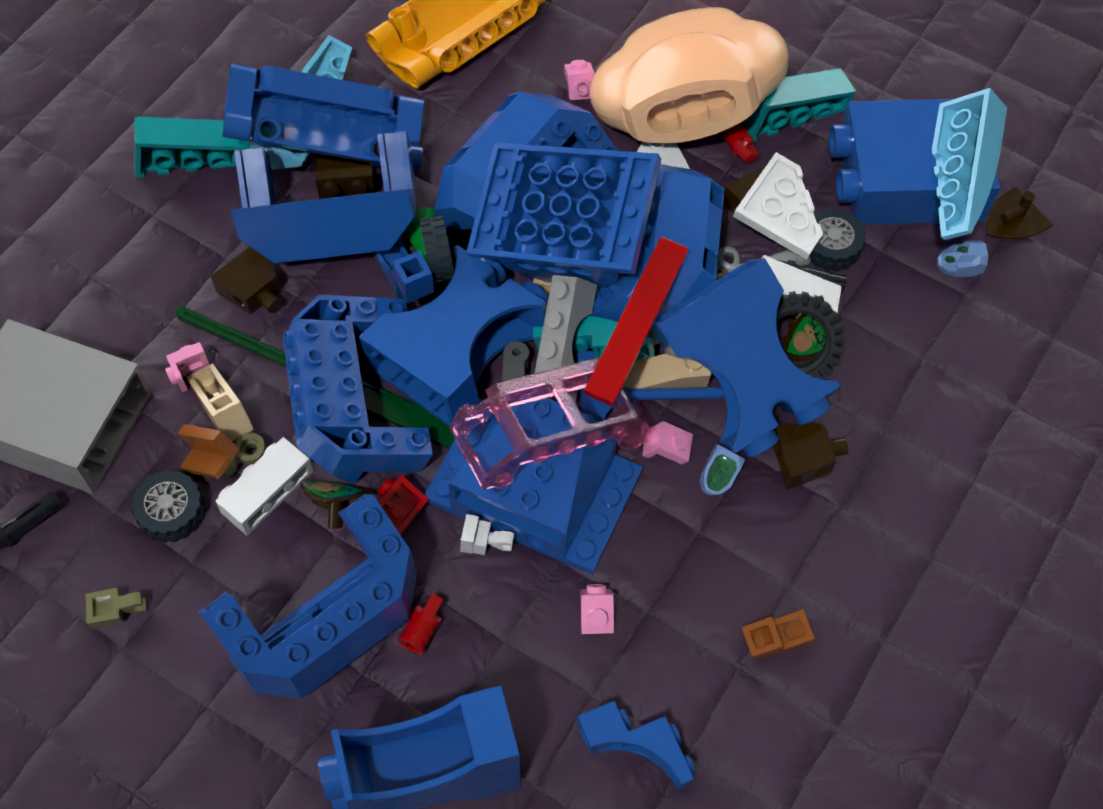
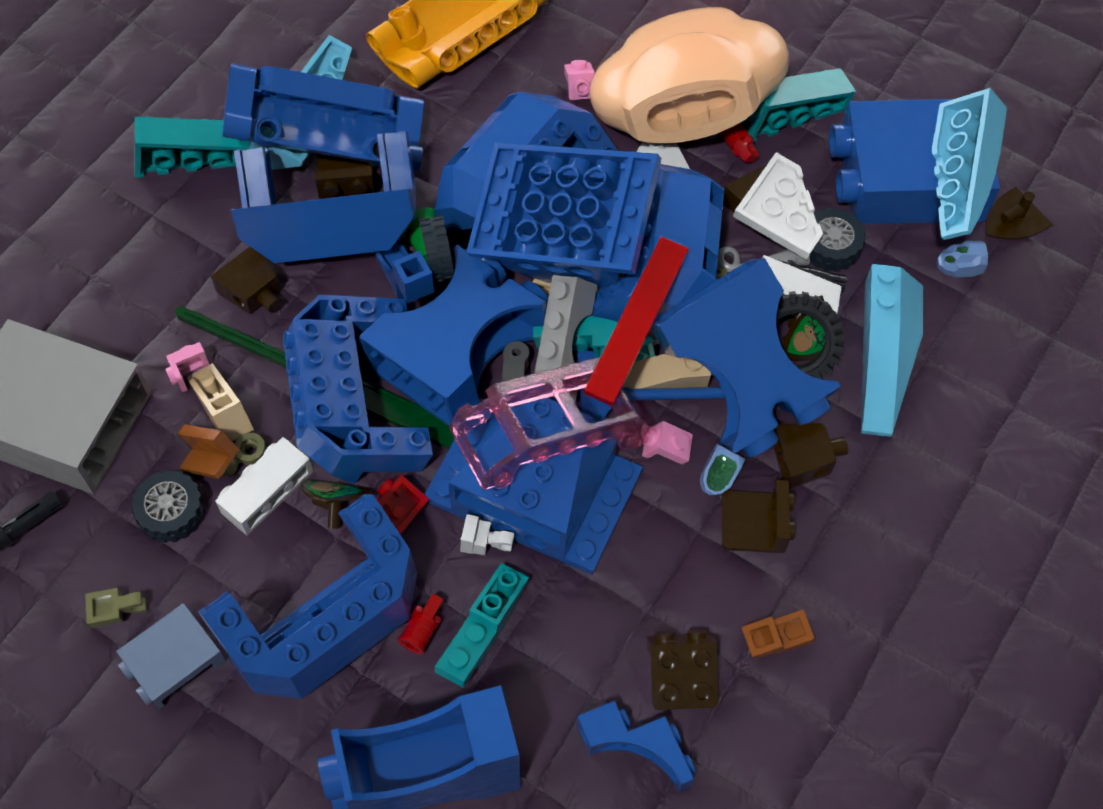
(168, 655): none -> sand blue panel
(482, 626): none -> teal slope
(597, 609): bright pink bracket -> none
(683, 670): none -> dark brown bracket
(758, 519): none -> dark brown bracket
(889, 344): none -> medium azure wedge

